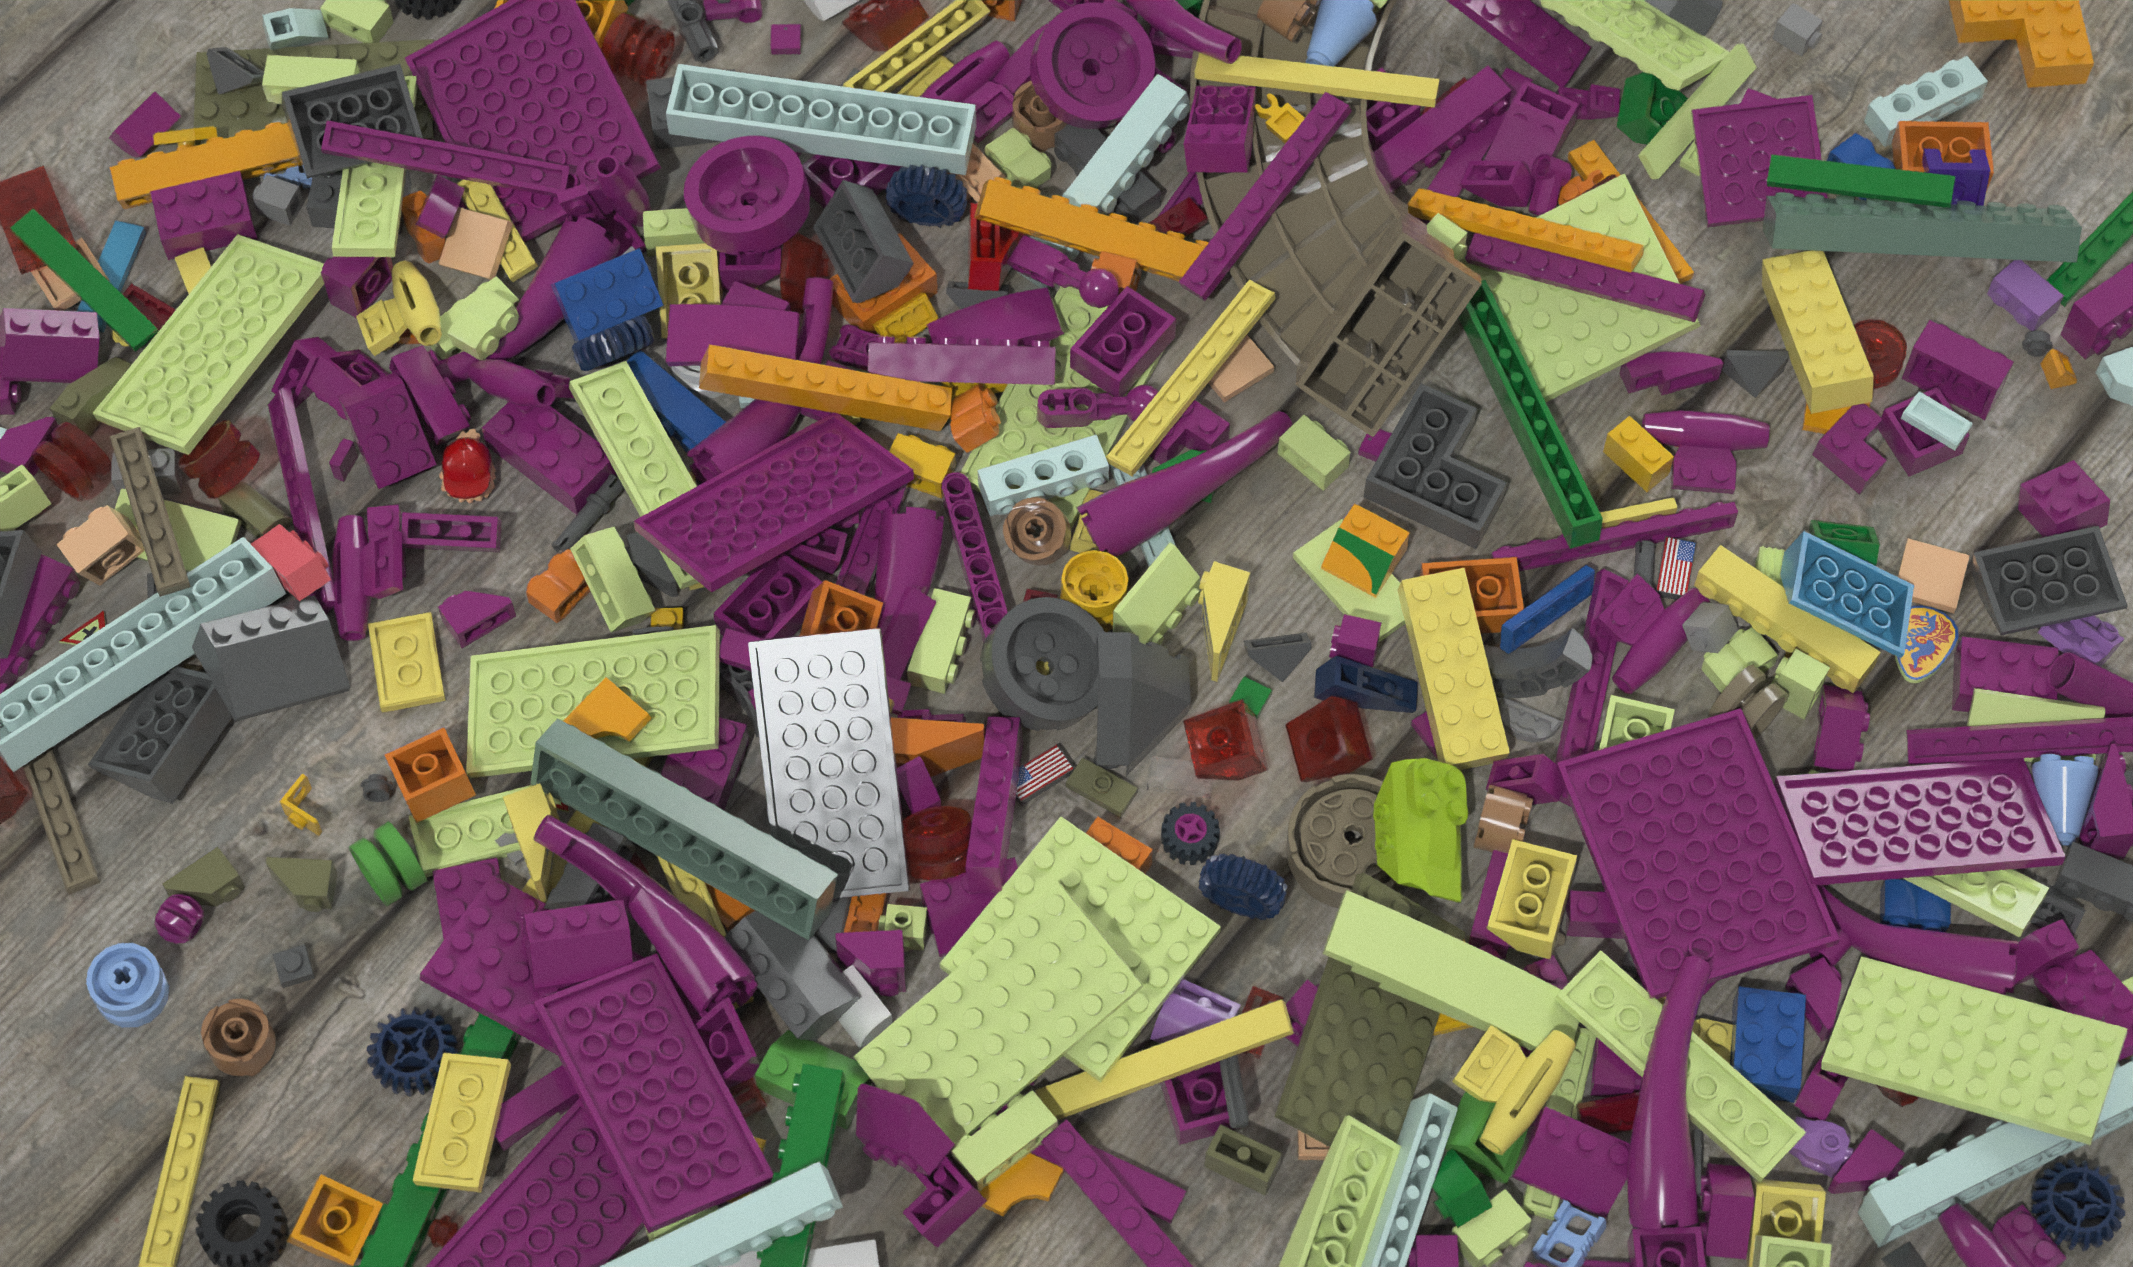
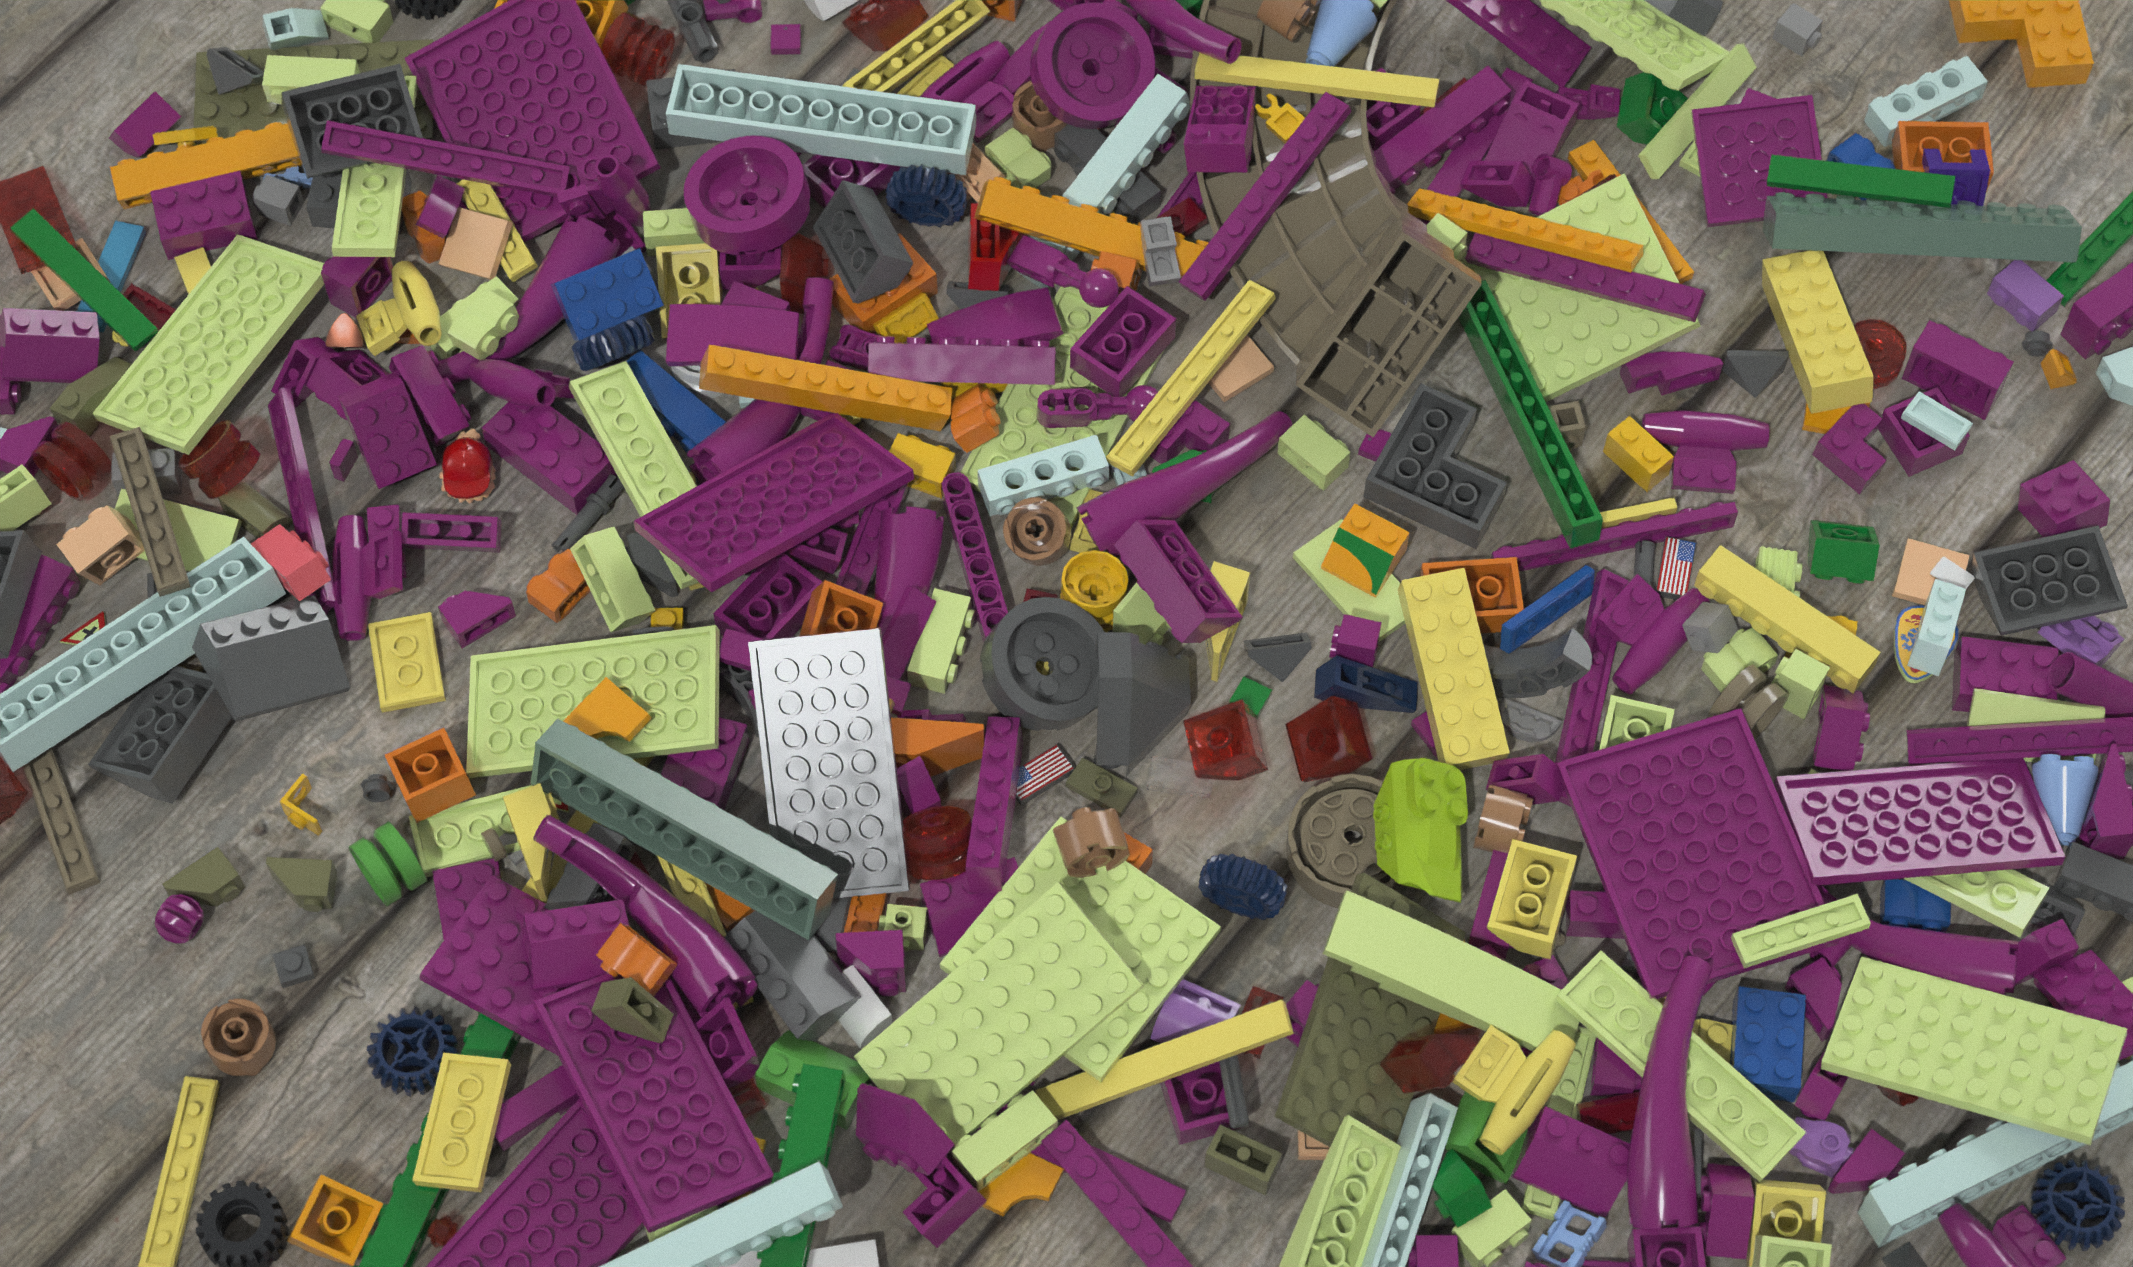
(127, 985): light blue wheel -> none
(345, 334): none -> tile
(493, 844): none -> dark tan tile
(632, 1010): none -> olive slope
(635, 957): none -> orange brick
(1091, 842): none -> medium nougat brick
(1159, 251): none -> light grey slope
(1176, 580): none -> magenta slope
(1187, 822): black wheel -> none
(1427, 1060): none -> clear red slope
(1570, 423): none -> dark tan brick
(1800, 931): none -> yellowish green plate
(1847, 592): dark azure slope -> none
(1936, 627): none -> light aqua brick
(1950, 572): none -> white sticker

